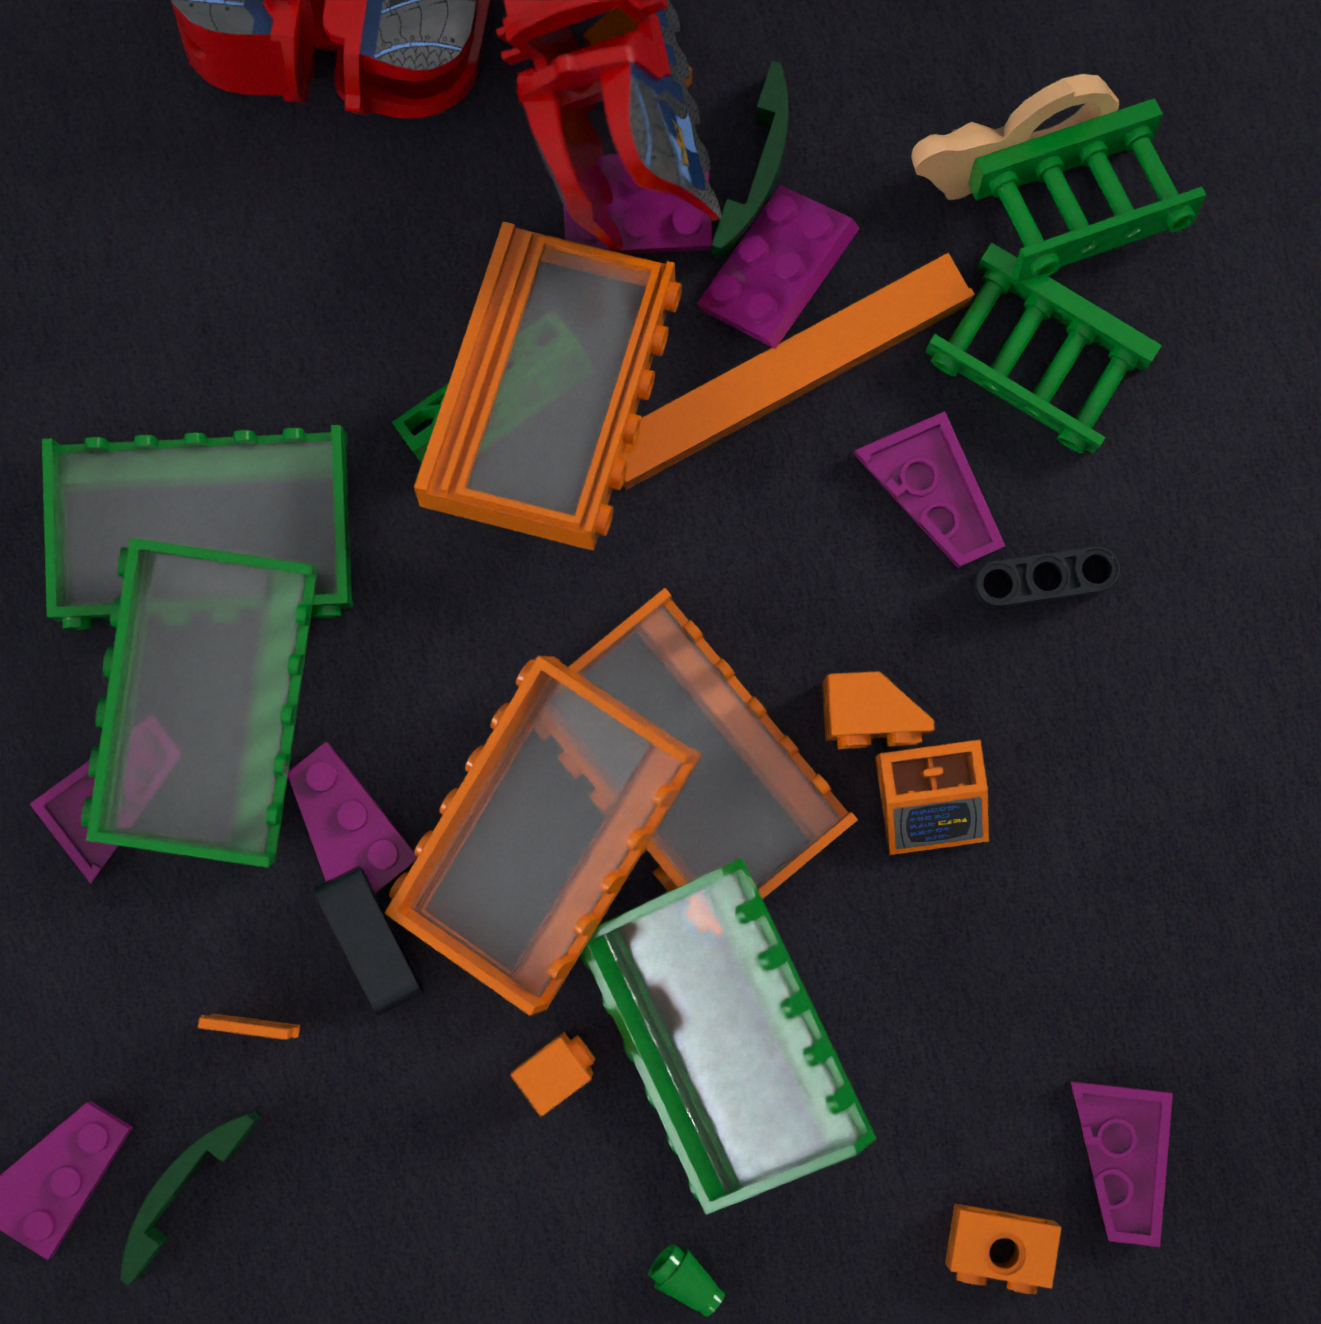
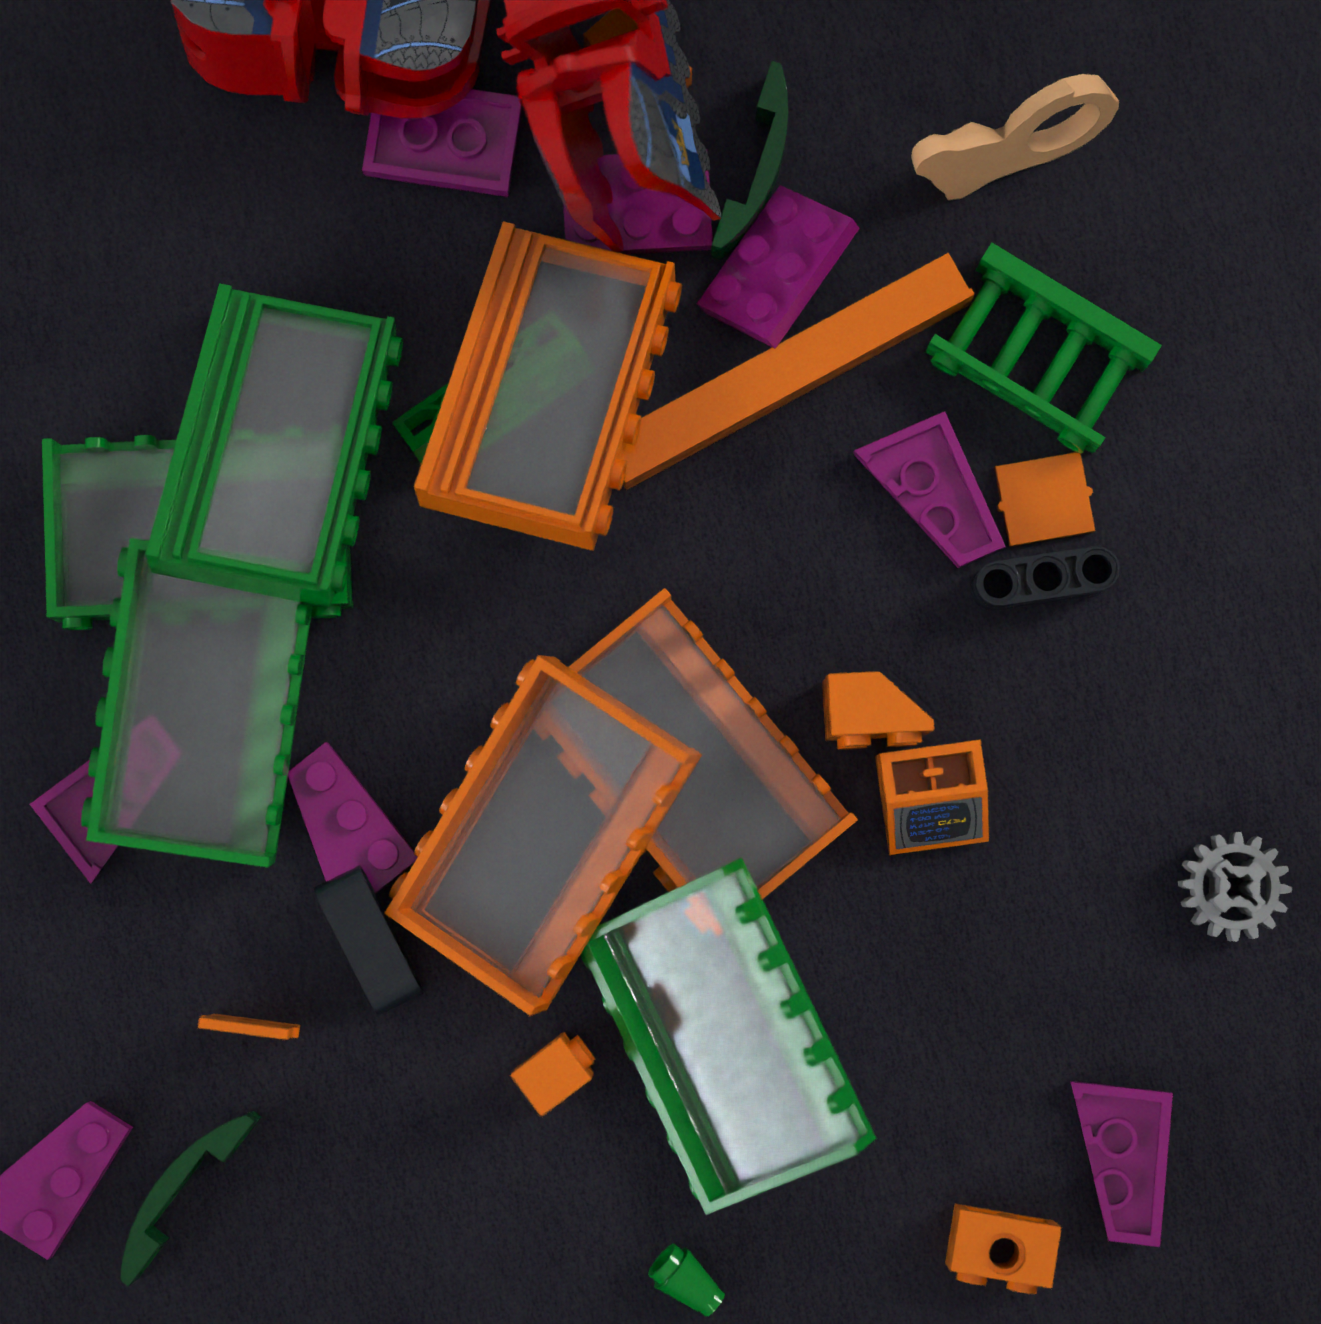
(275, 448): none -> window
(457, 149): none -> magenta plate
(1044, 499): none -> orange piece
(1089, 146): green fence -> none
(1250, 871): none -> light grey gear

